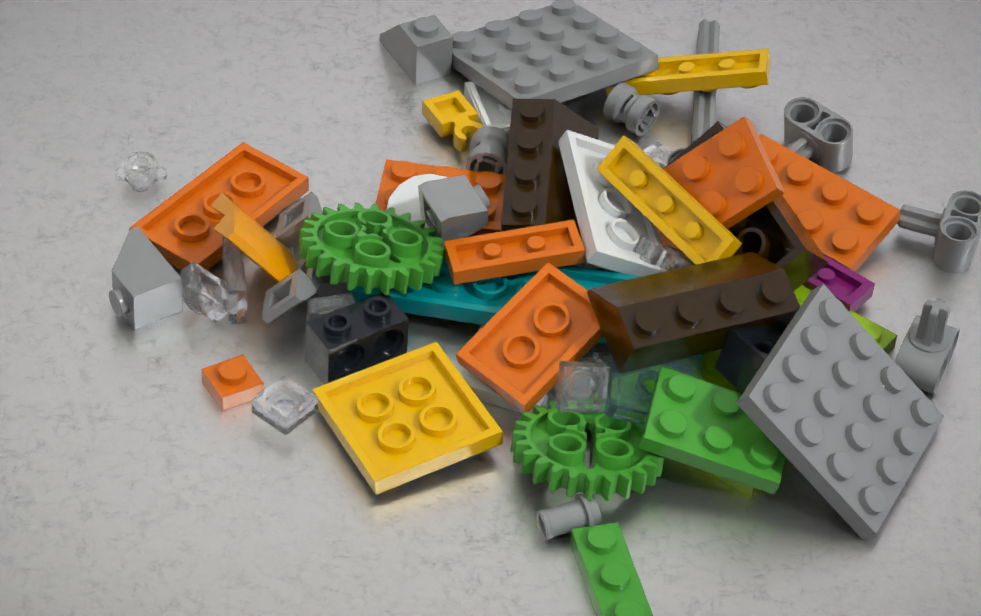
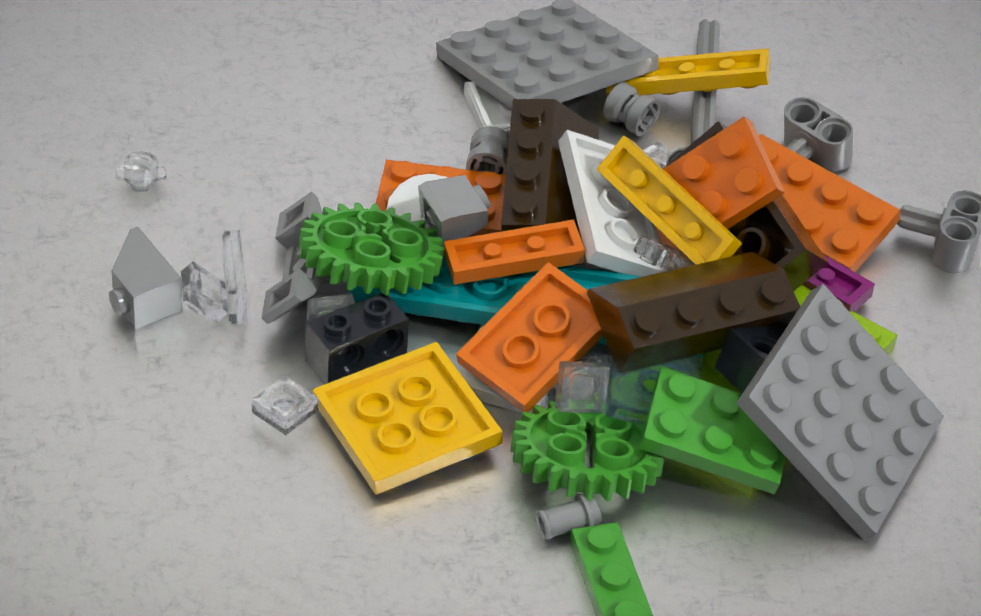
(186, 221): orange plate -> none
(232, 382): orange plate -> none
(253, 240): light orange slope -> none
(421, 48): light grey slope -> none
(452, 115): yellow plate -> none
(928, 346): light grey beam -> none

